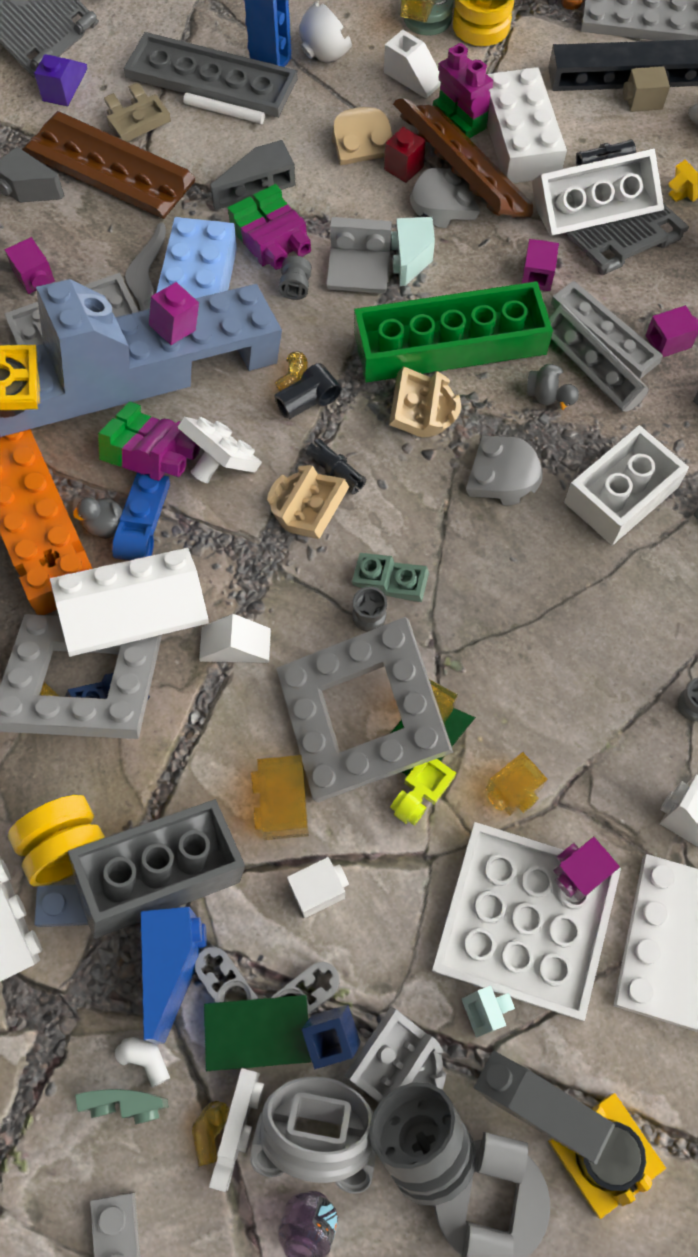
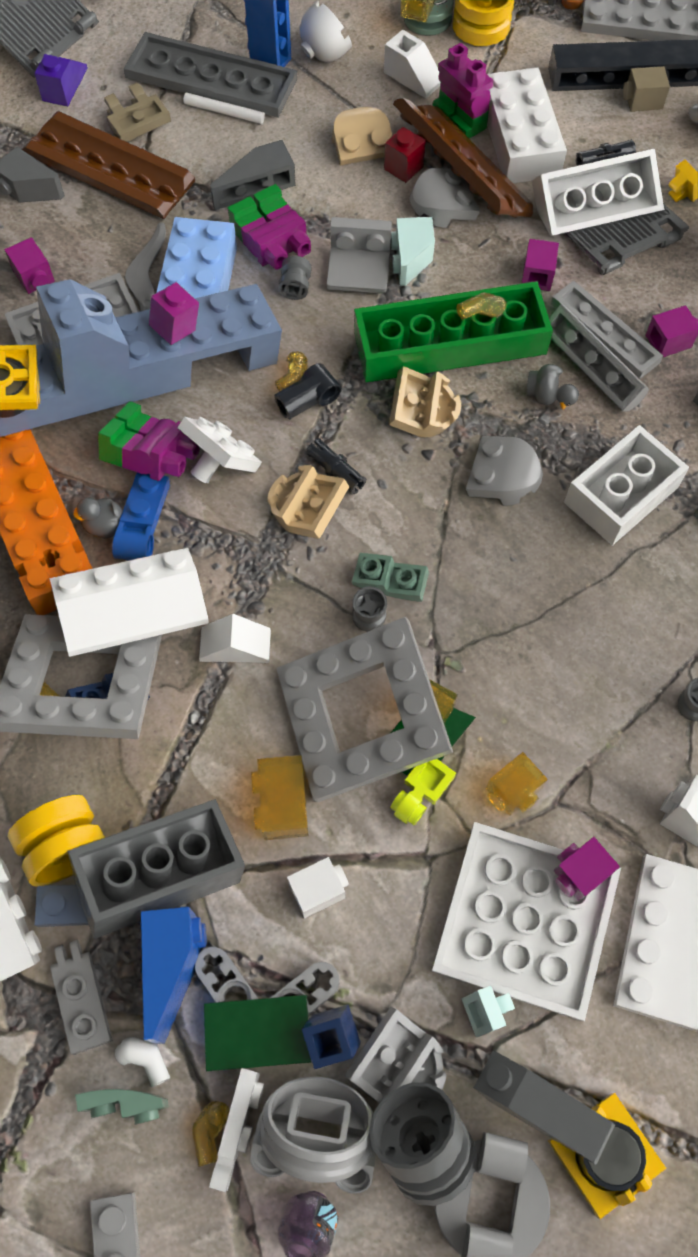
(80, 999): none -> light grey hinge
(484, 304): none -> clear yellow arm

